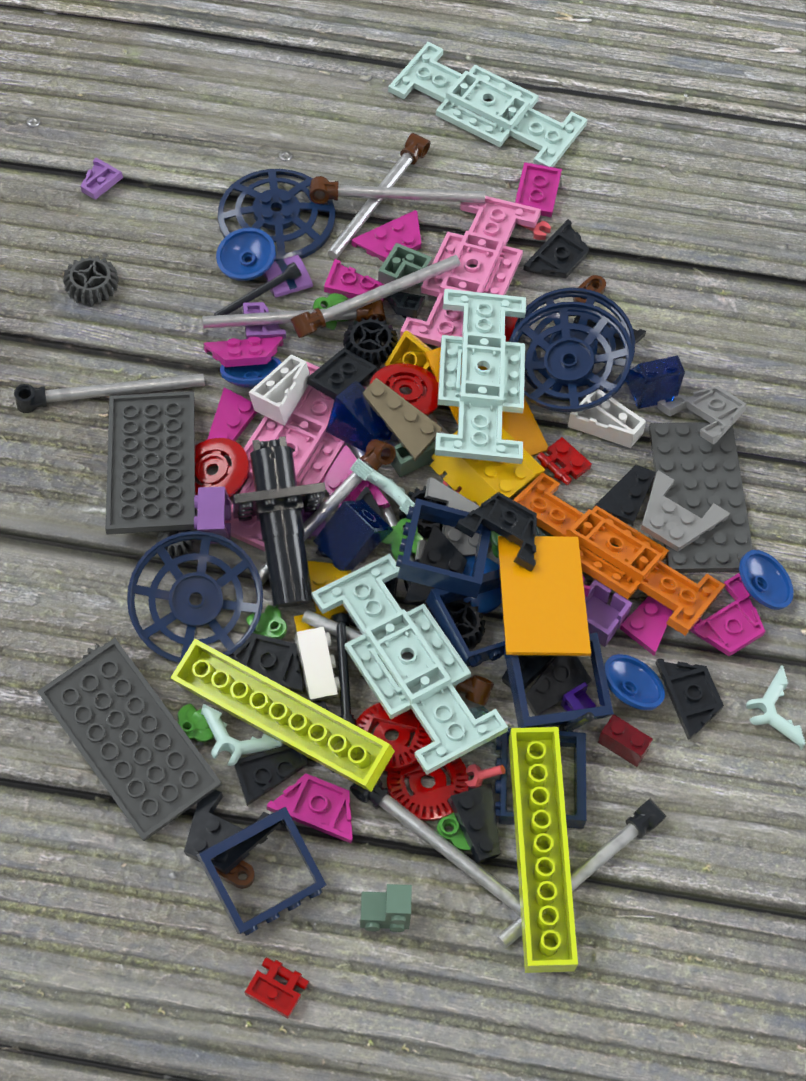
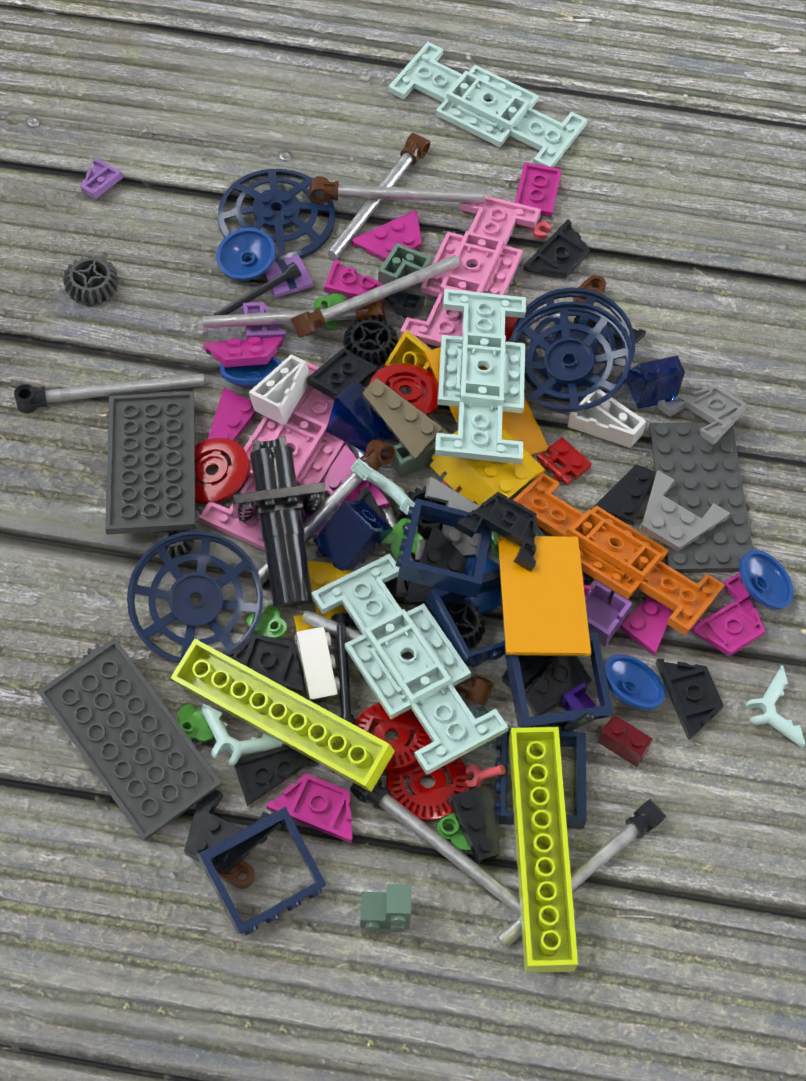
(213, 510): medium lavender piece -> none
(273, 993): red plate -> none

